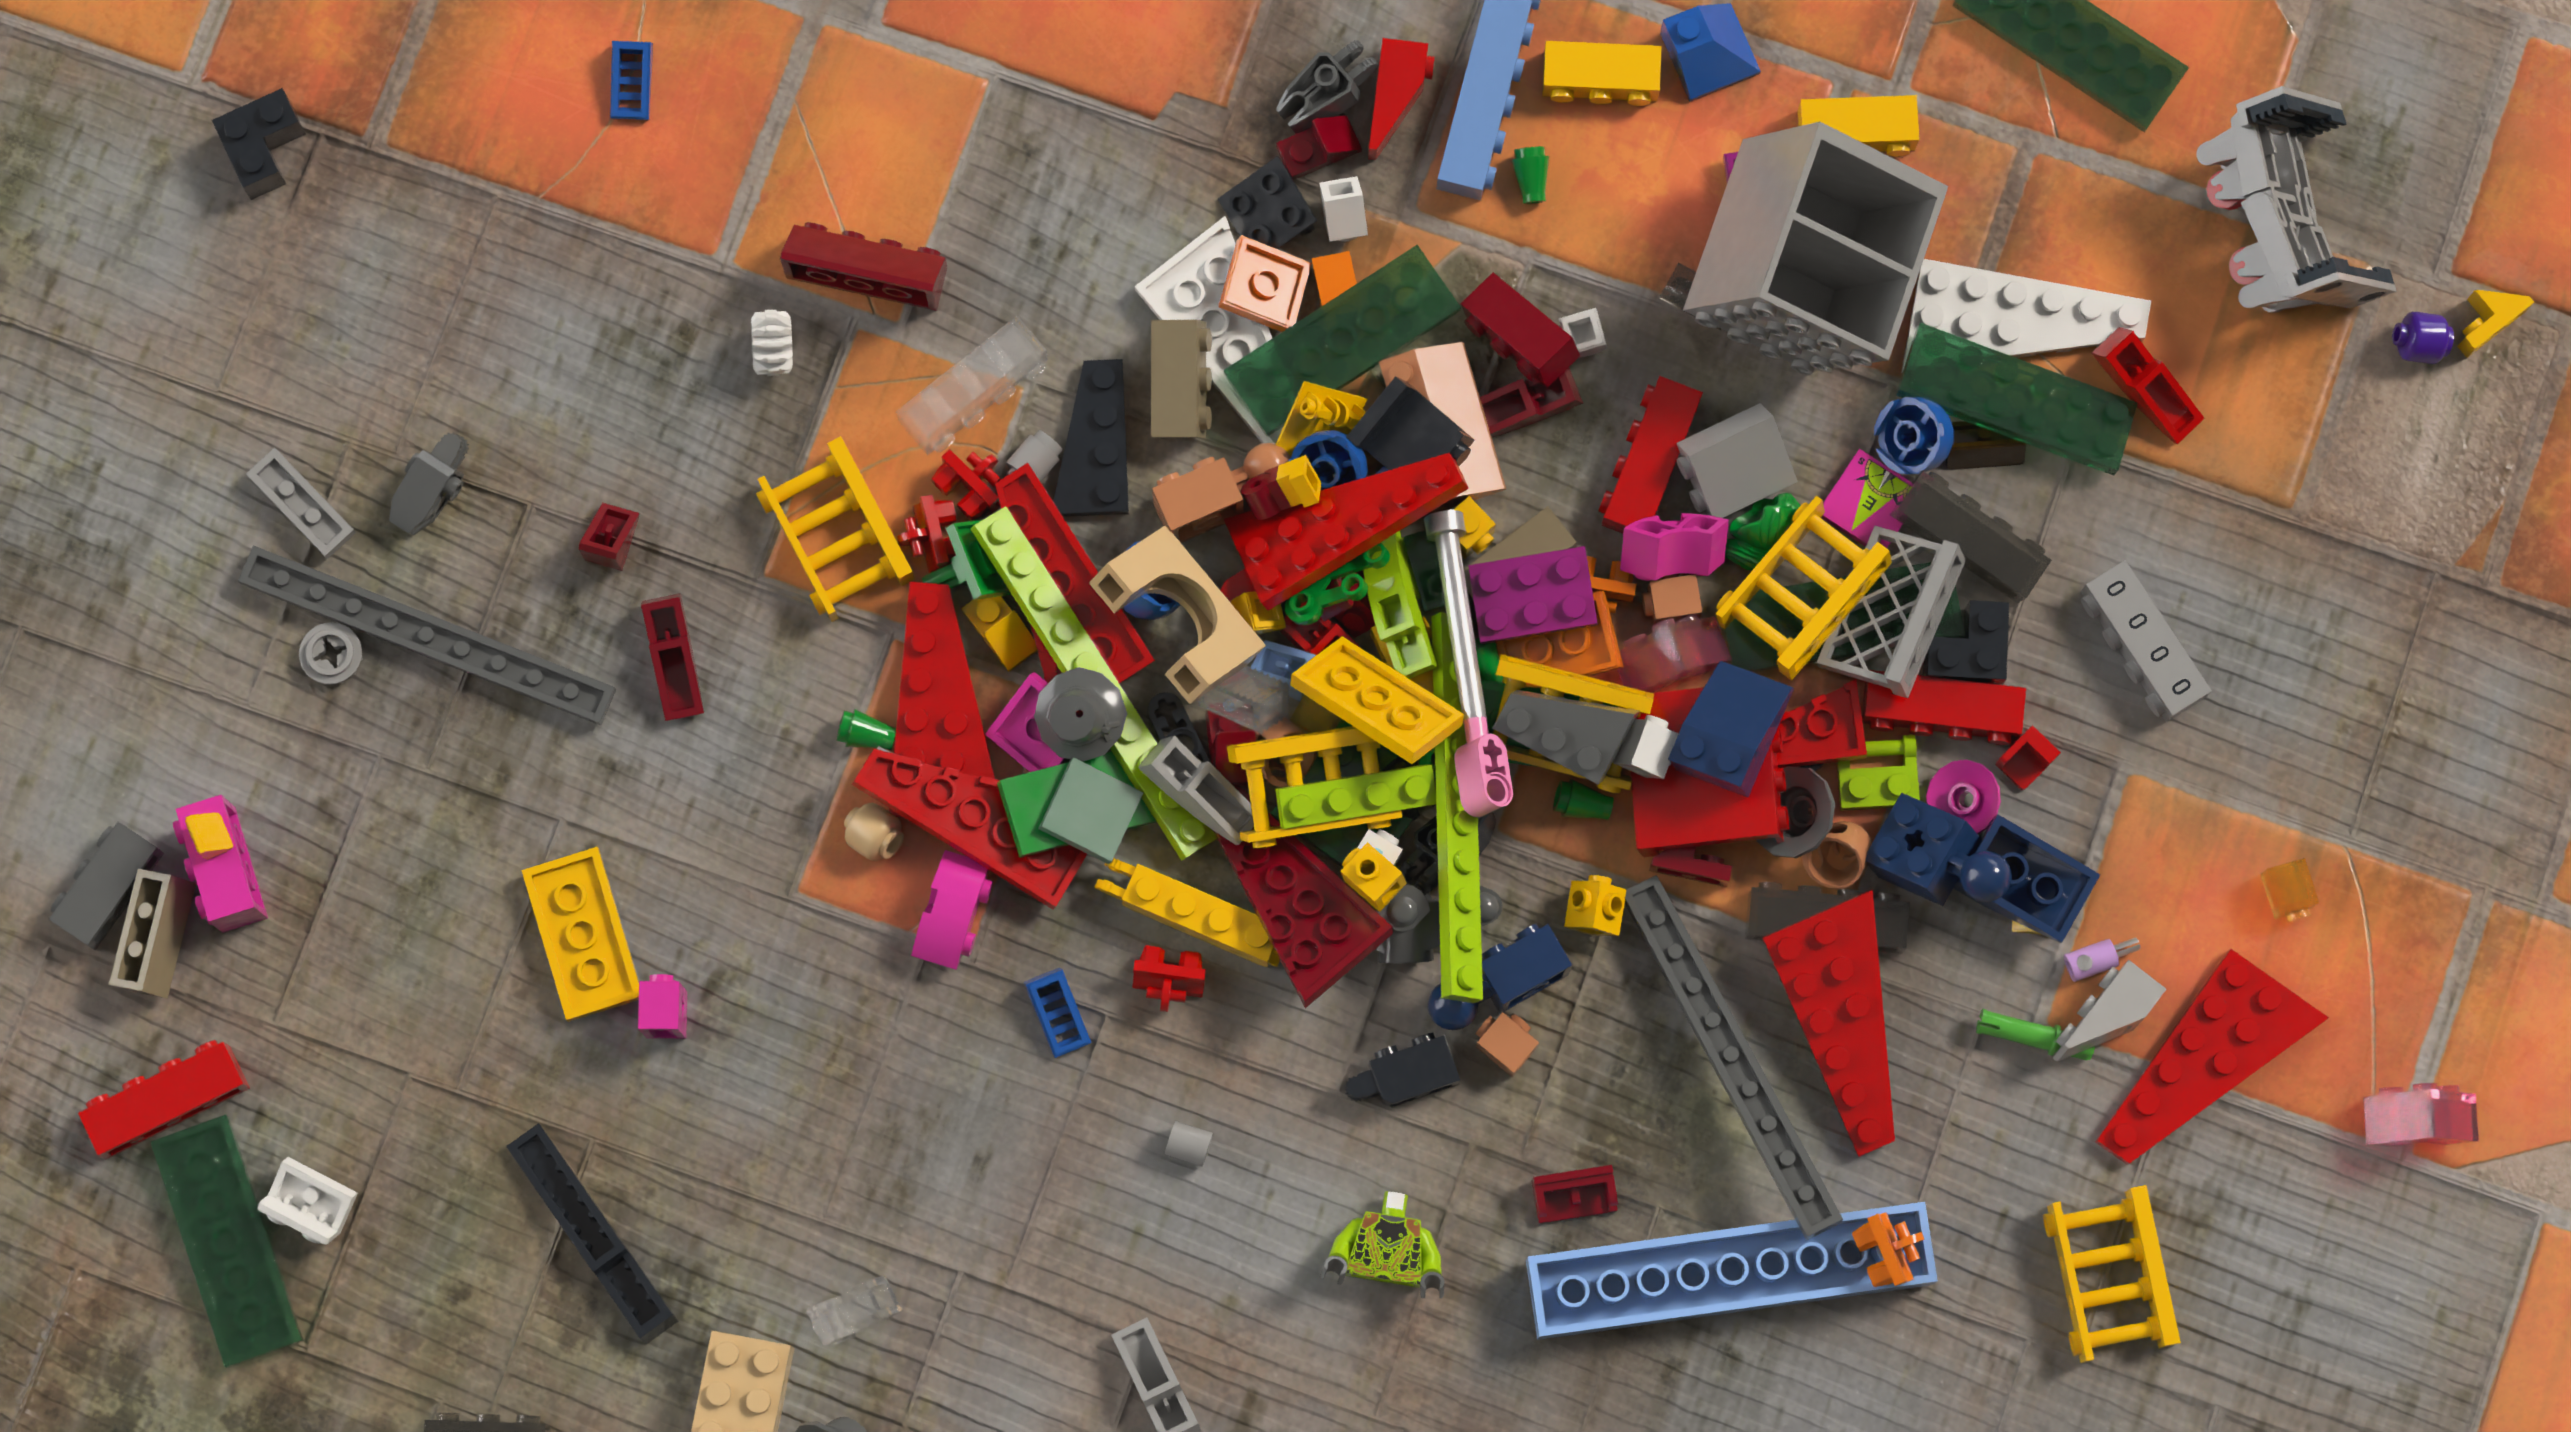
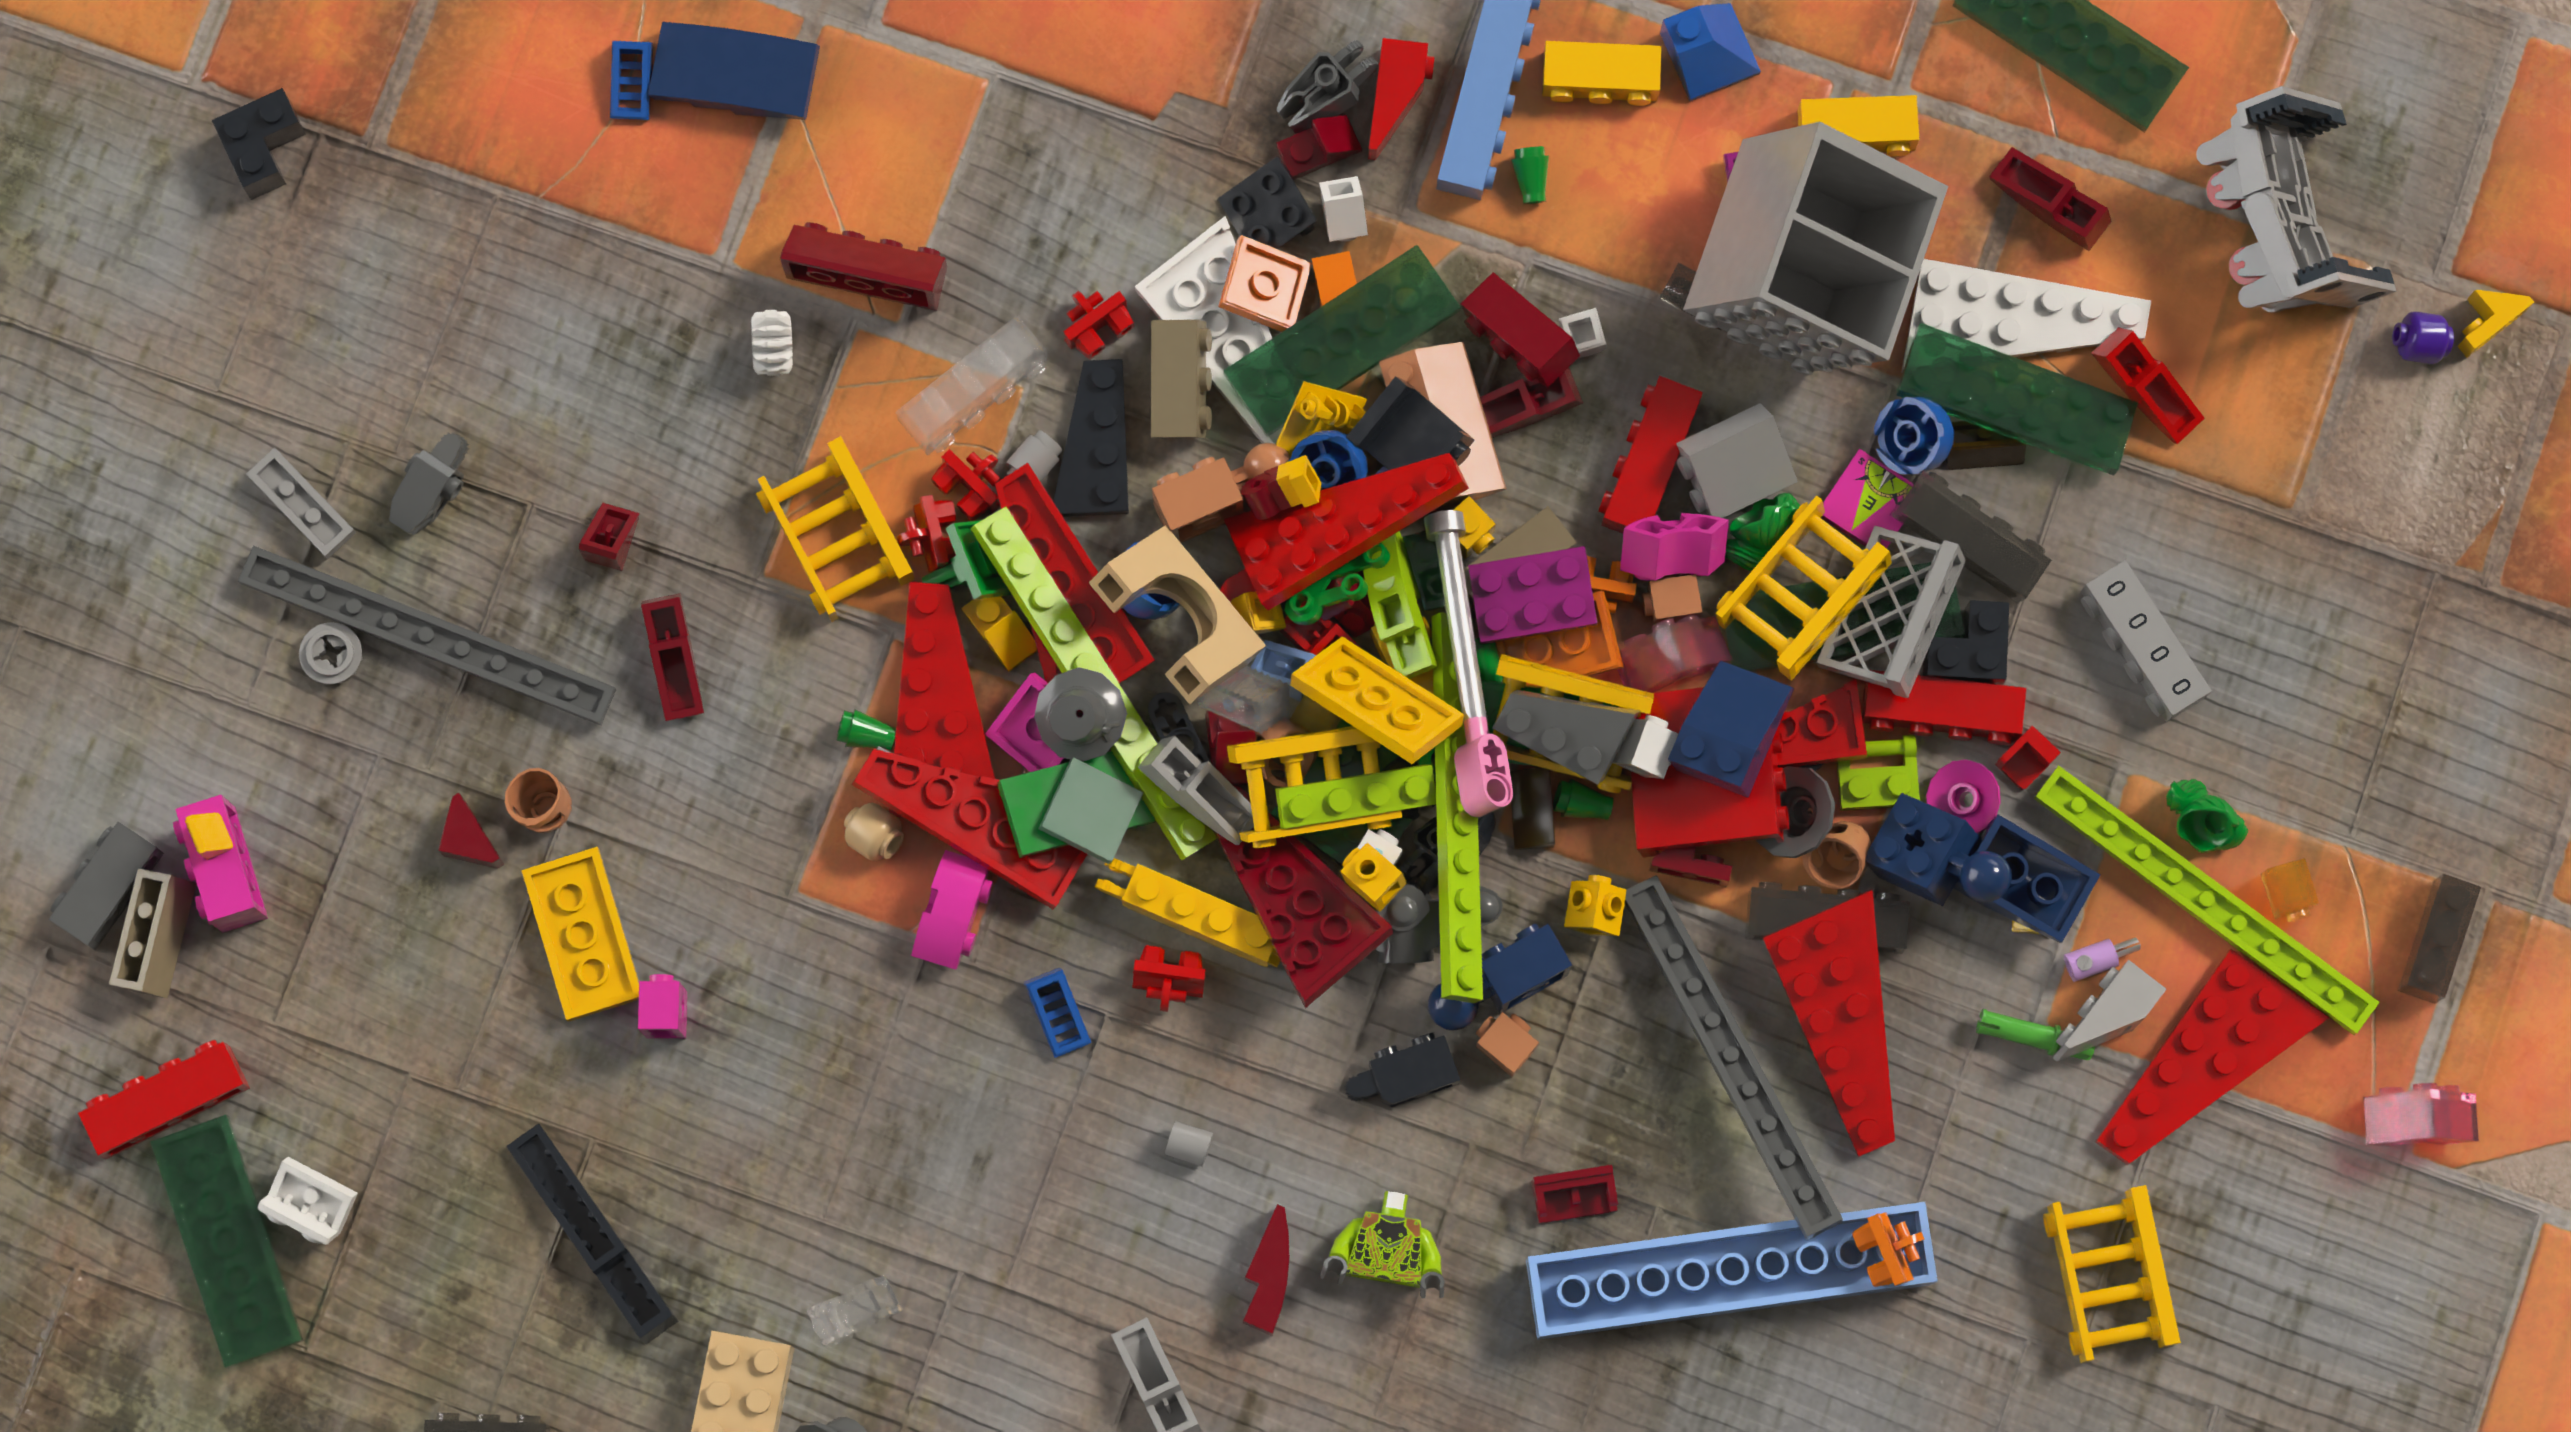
(465, 838): none -> dark red slope
(532, 794): none -> nougat helmet
(734, 70): none -> dark blue slope
(1083, 332): none -> red hips
(1270, 1274): none -> dark red slope
(1532, 809): none -> dark brown slope
(2051, 198): none -> dark red slope
(2204, 818): none -> green hair
(2206, 900): none -> lime plate
(2439, 938): none -> clear smoke brick

